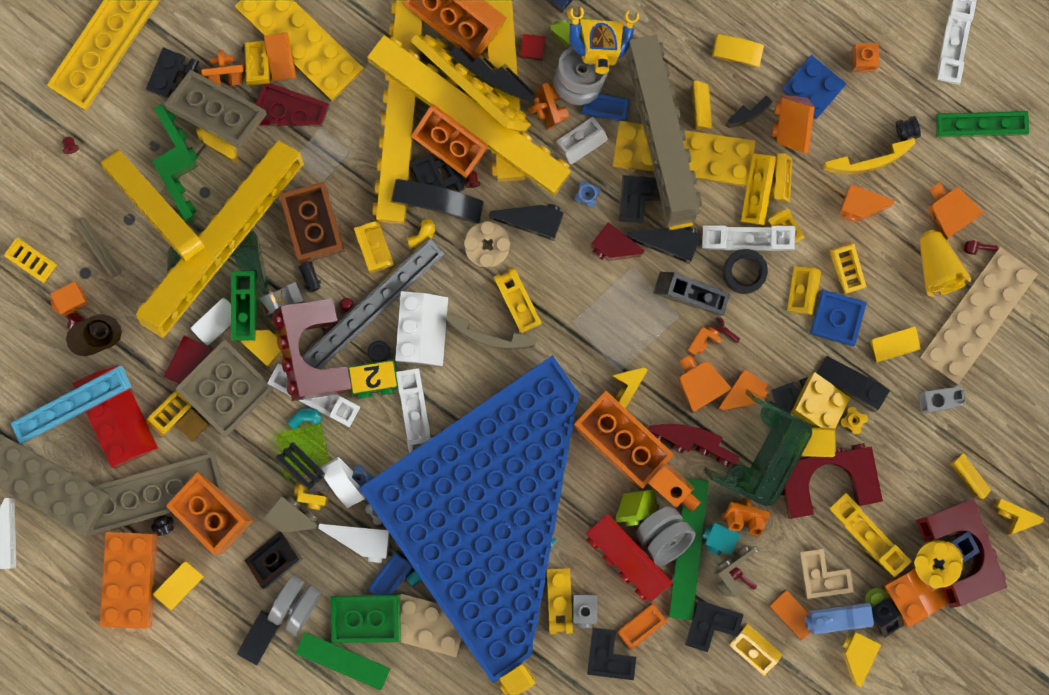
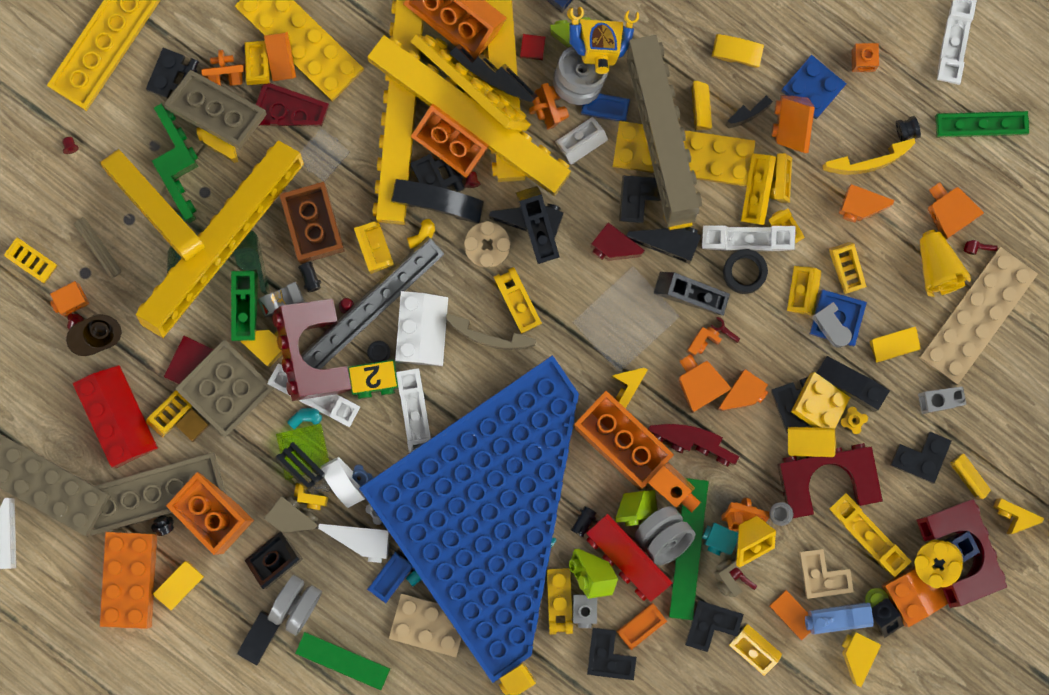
(71, 404): medium azure tile -> none
(213, 322): white slope -> none
(365, 619): green tile -> none
(537, 224): none -> black slope
(583, 521): none -> black pin
(591, 199): medium blue plate -> none
(593, 574): none -> lime slope
(754, 540): none -> yellow slope
(775, 459): clear green windscreen -> none
(781, 514): none -> light grey plate
(831, 327): none -> light grey leg
(924, 463): none -> black plate

